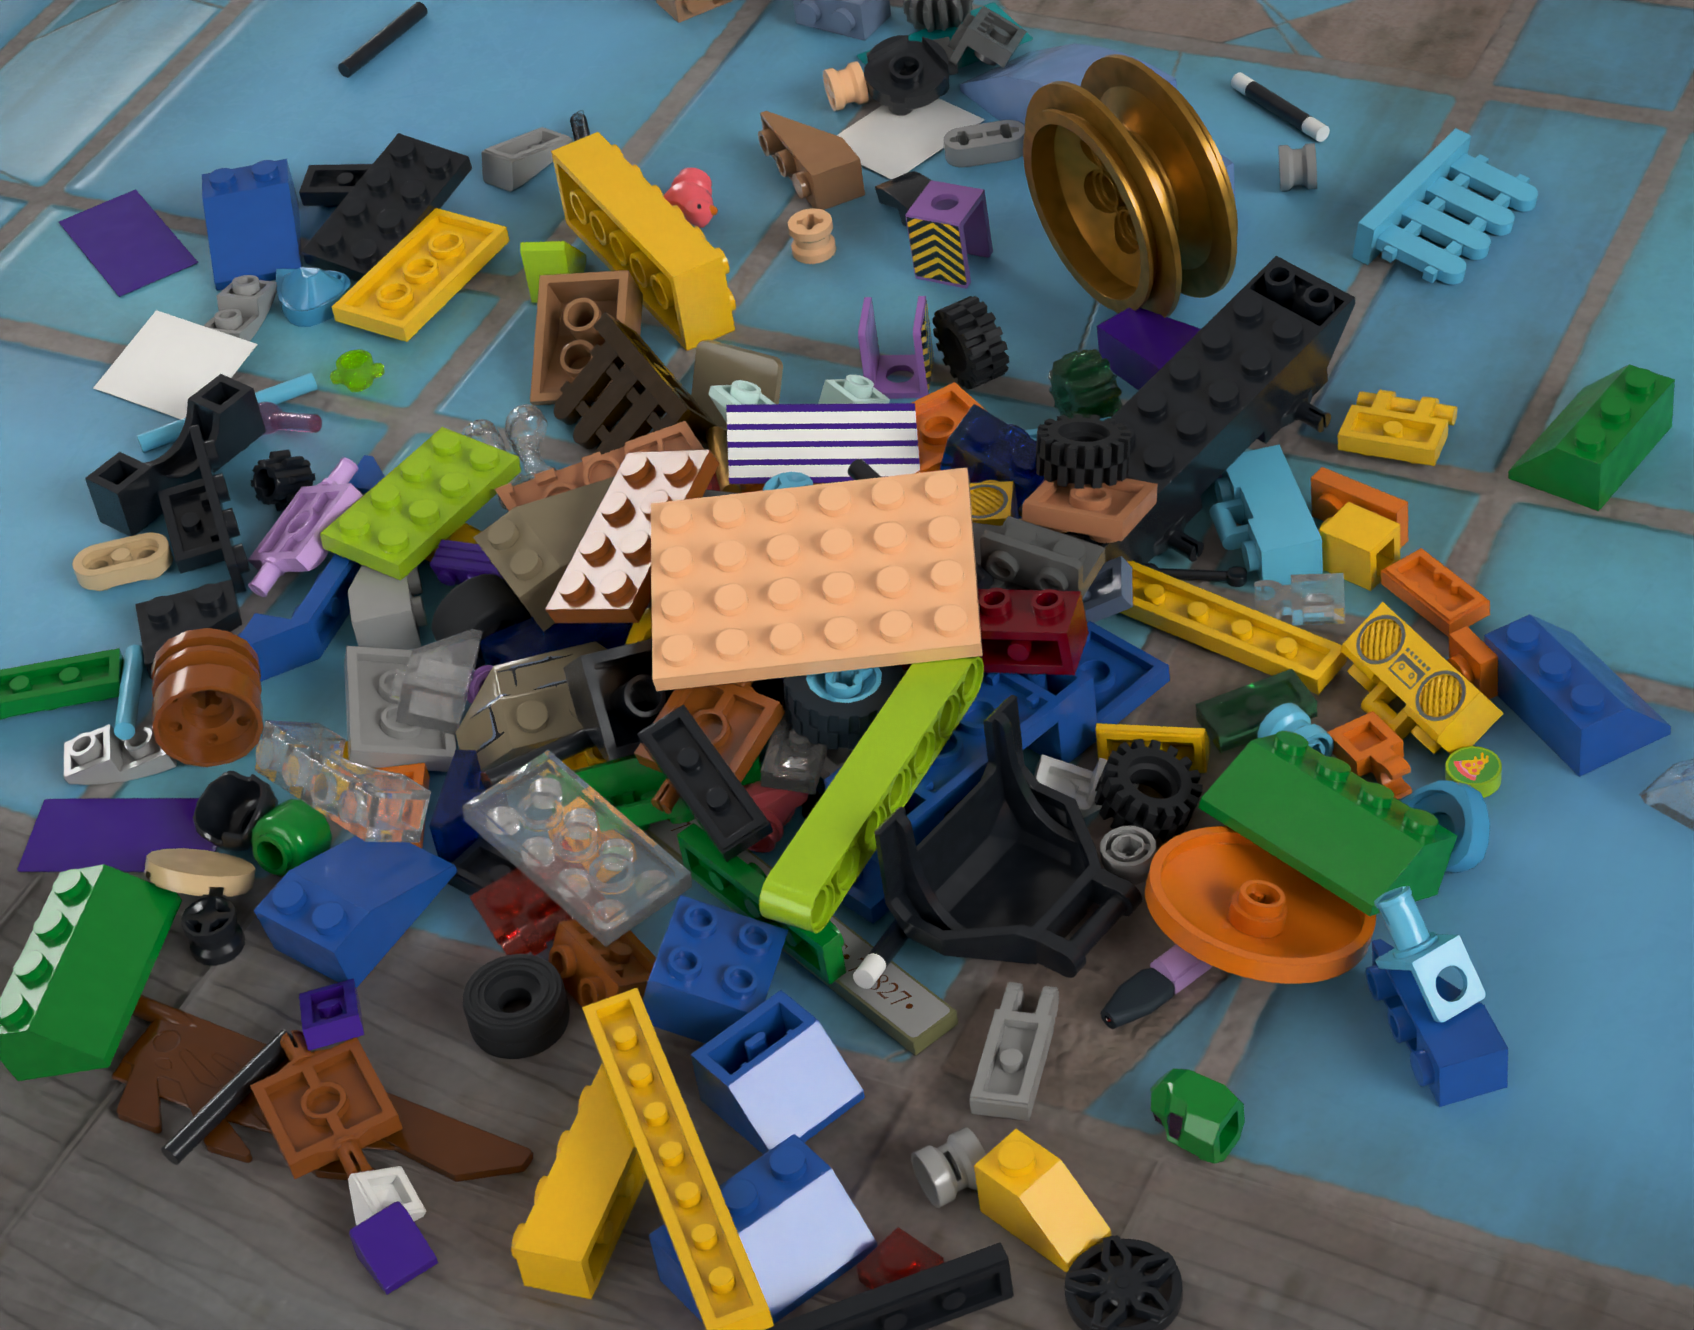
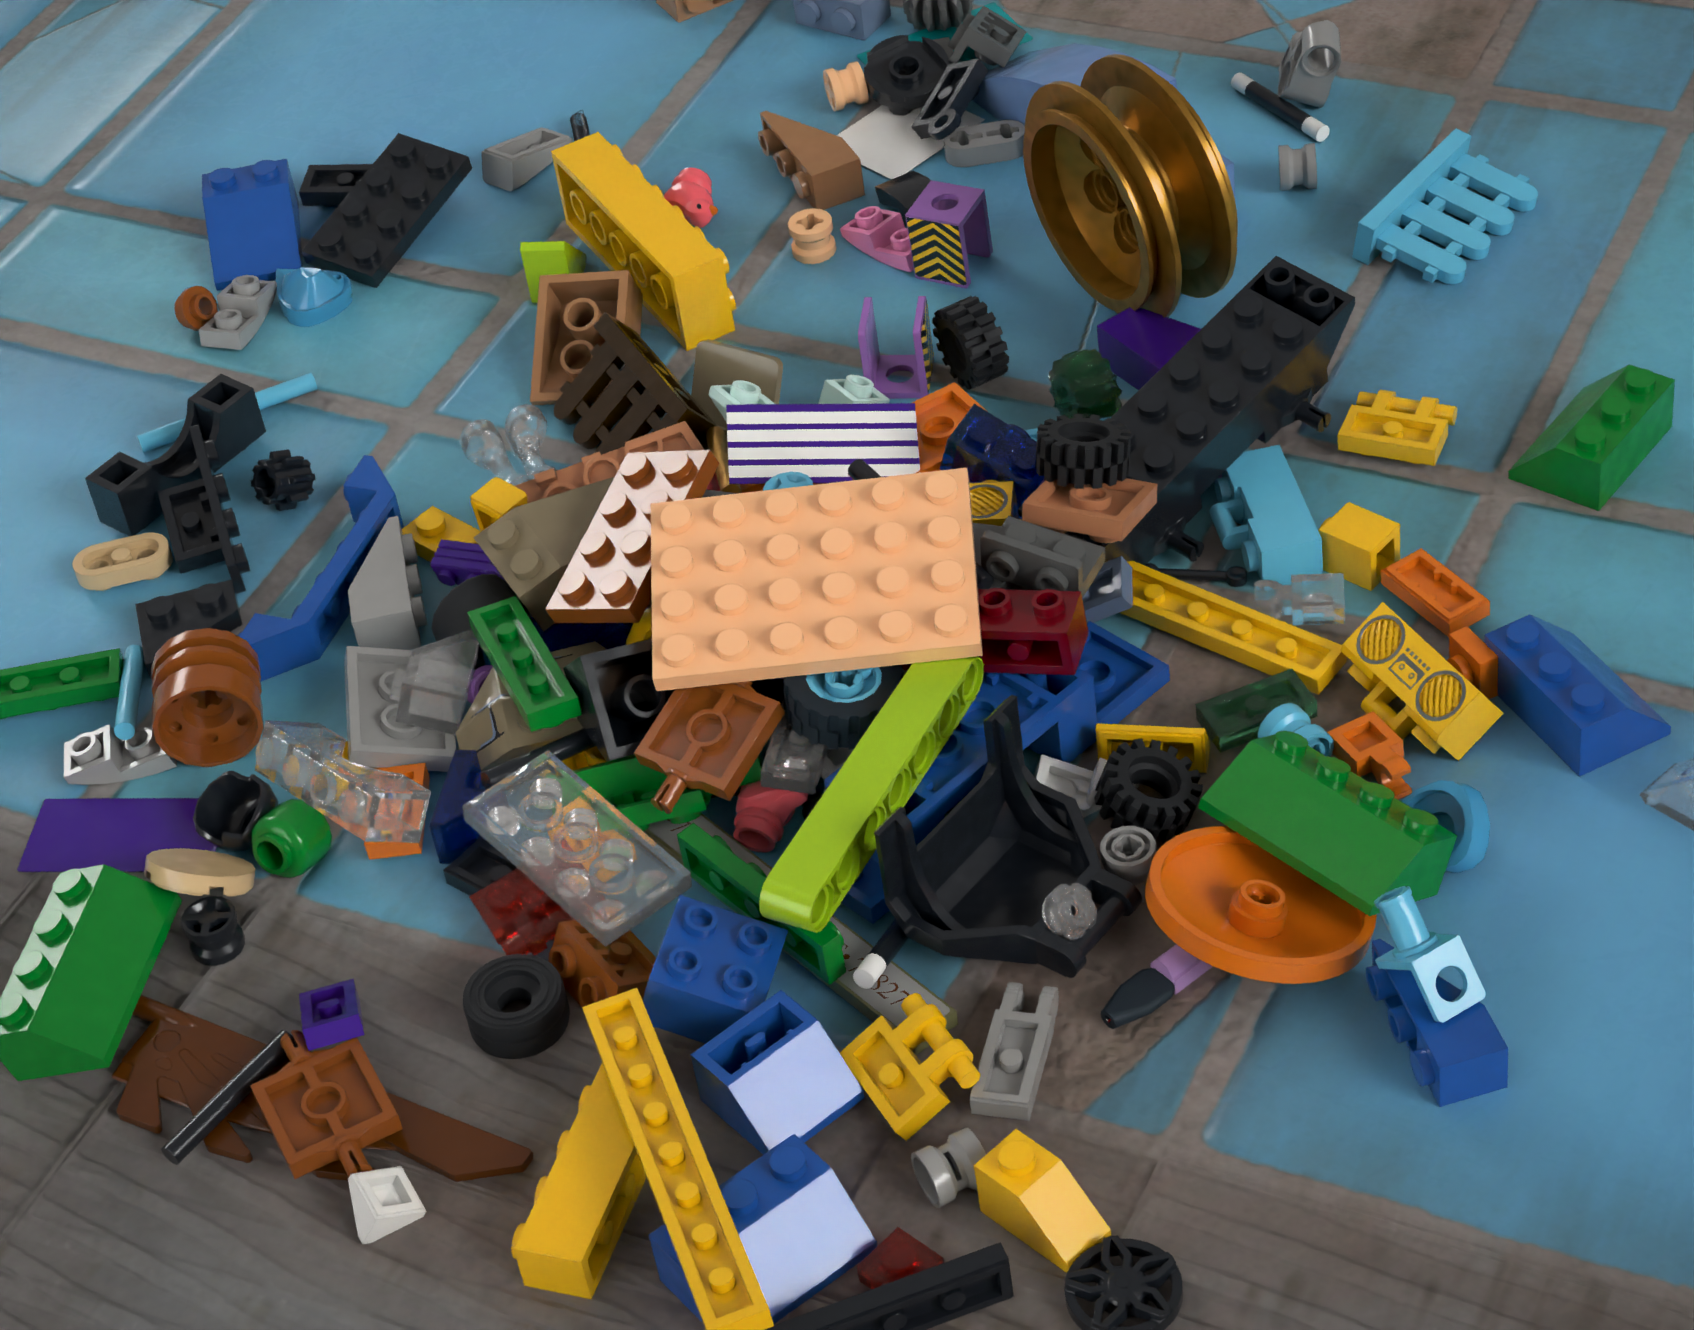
(128, 242): dark purple sticker -> none
(171, 363): white sticker -> none
(195, 307): none -> dark orange plate
(276, 419): bar -> none
(295, 537): lavender plate -> none
(351, 904): blue slope -> none
(356, 370): clear neon green plate -> none
(382, 39): black bar -> none
(392, 1247): dark purple slope -> none
(420, 274): yellow plate -> none
(420, 503): lime plate -> none
(495, 500): none -> yellow slope
(524, 664): none -> green plate
(705, 783): black tile -> none
(880, 236): none -> bright pink slope
(896, 1078): none -> yellow plate
(950, 99): none -> black hinge
(1058, 912): none -> clear plate
(1198, 1114): green rock -> none
(1310, 64): none -> light grey piece
(1332, 491): orange plate -> none
(1475, 767): tile -> none

